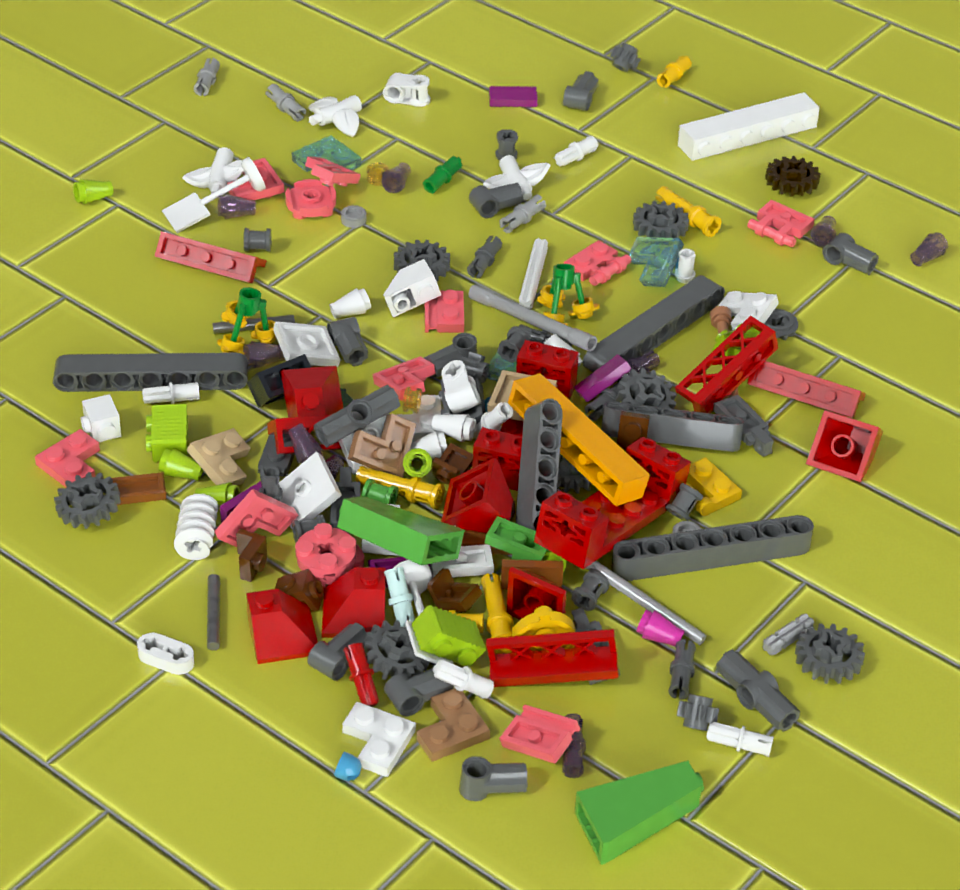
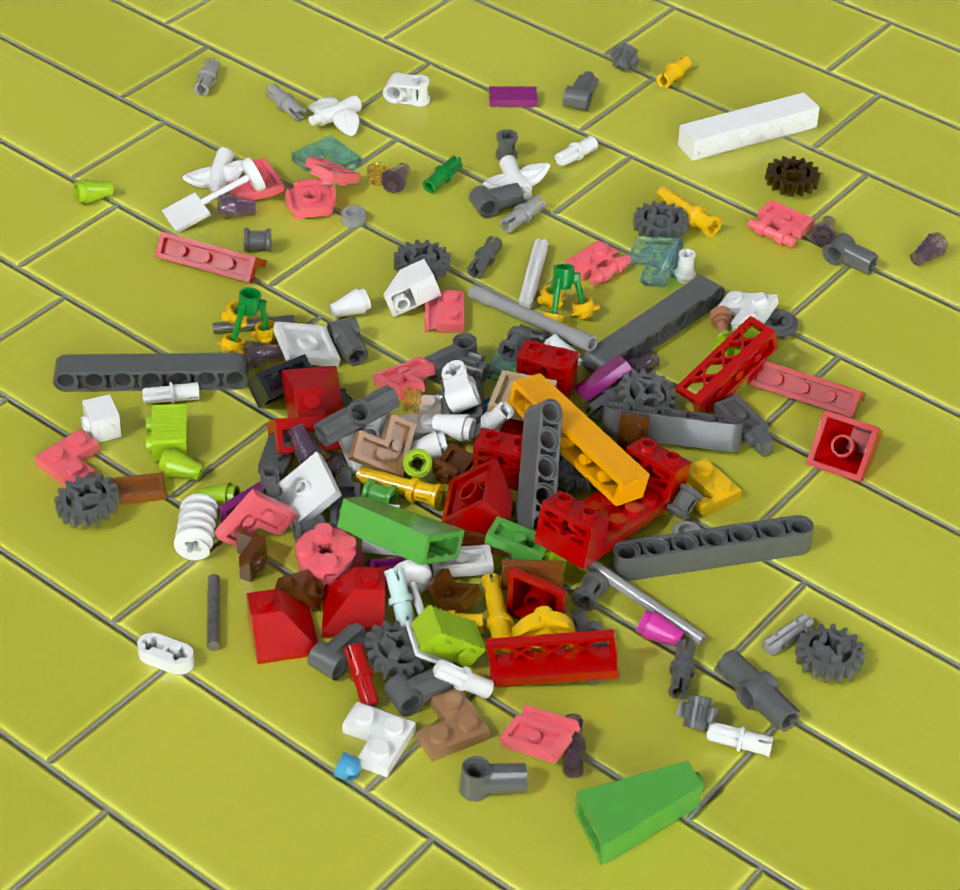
(217, 456): tan plate -> none

